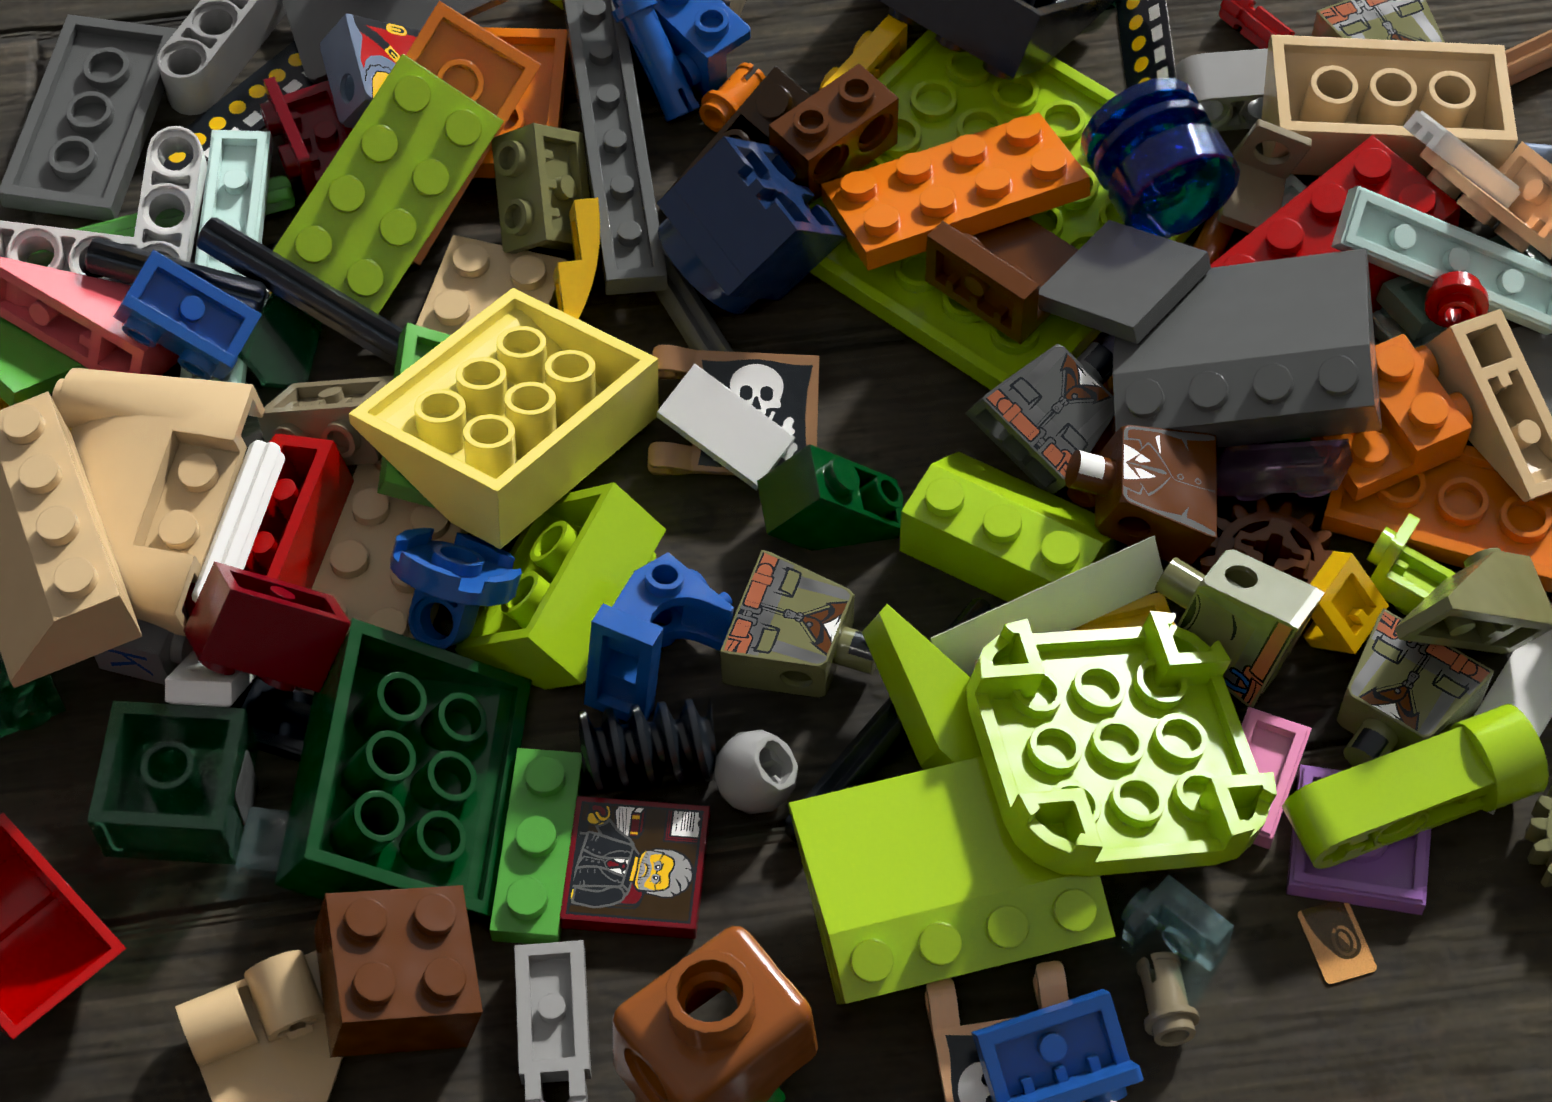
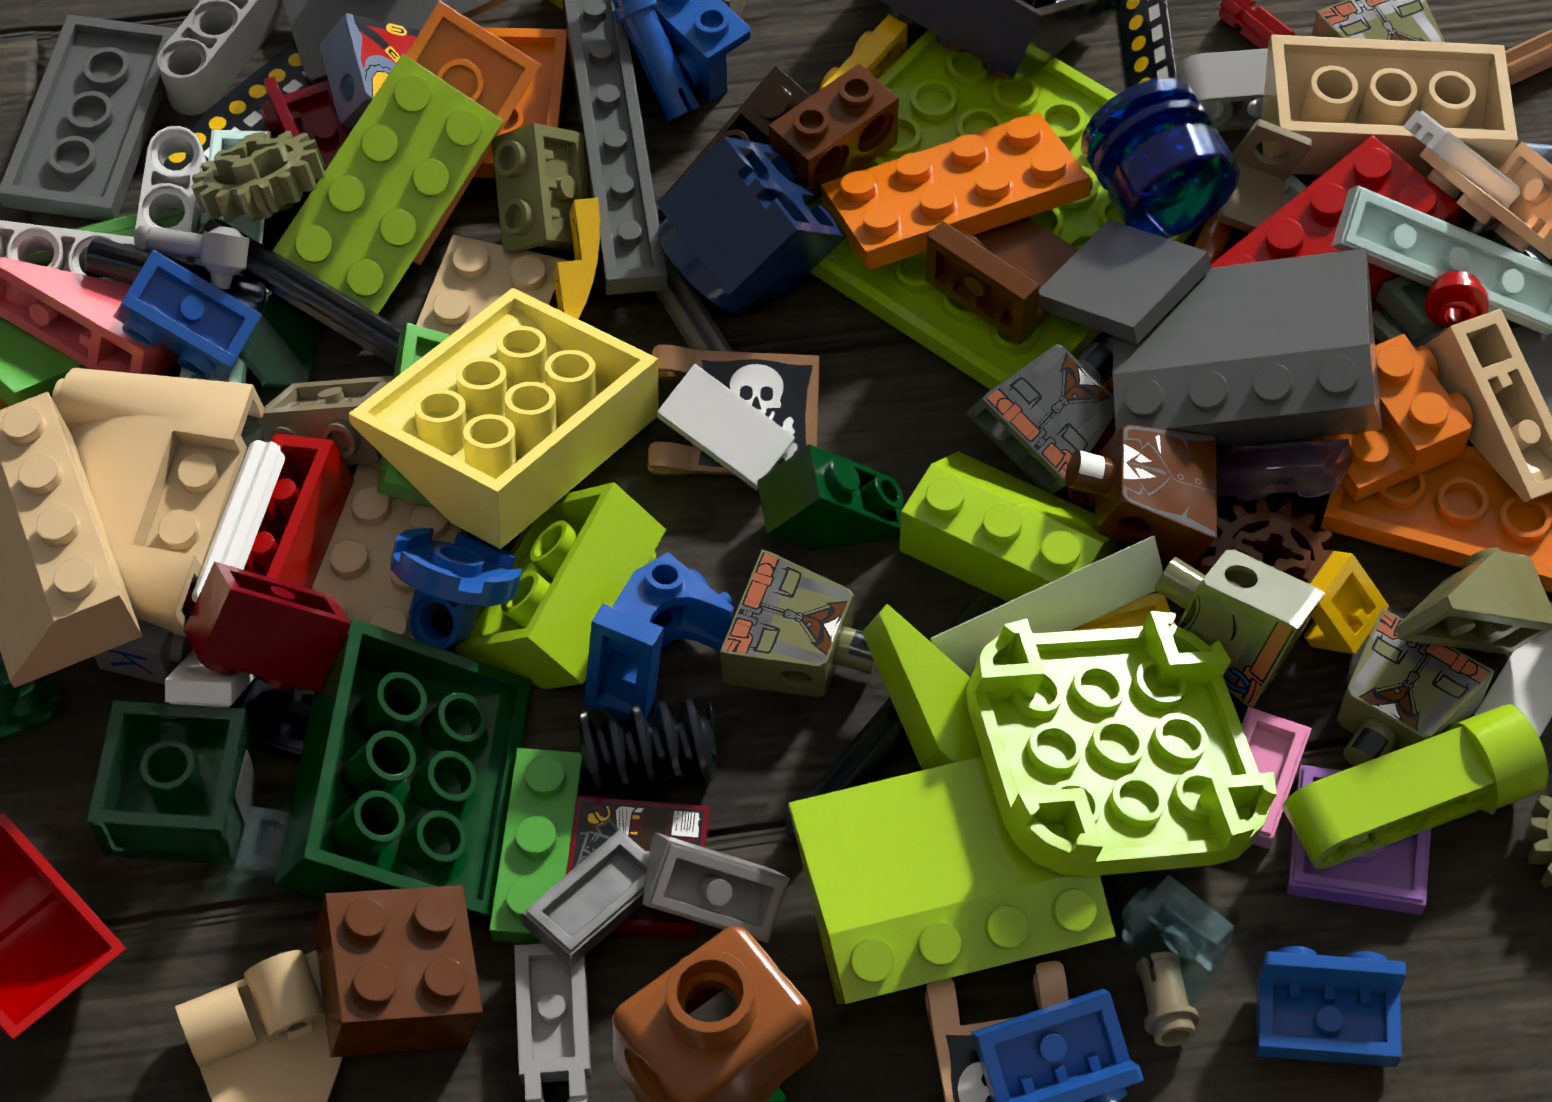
(219, 250): none -> light grey piece
(258, 176): none -> olive gear
(590, 899): none -> flat silver tile
(712, 887): none -> light grey slope
(721, 104): orange pin -> none
(755, 771): light grey piece -> none
(1329, 1007): none -> blue bracket
(1337, 941): clear orange sticker -> none
(1402, 572): lime bracket -> none

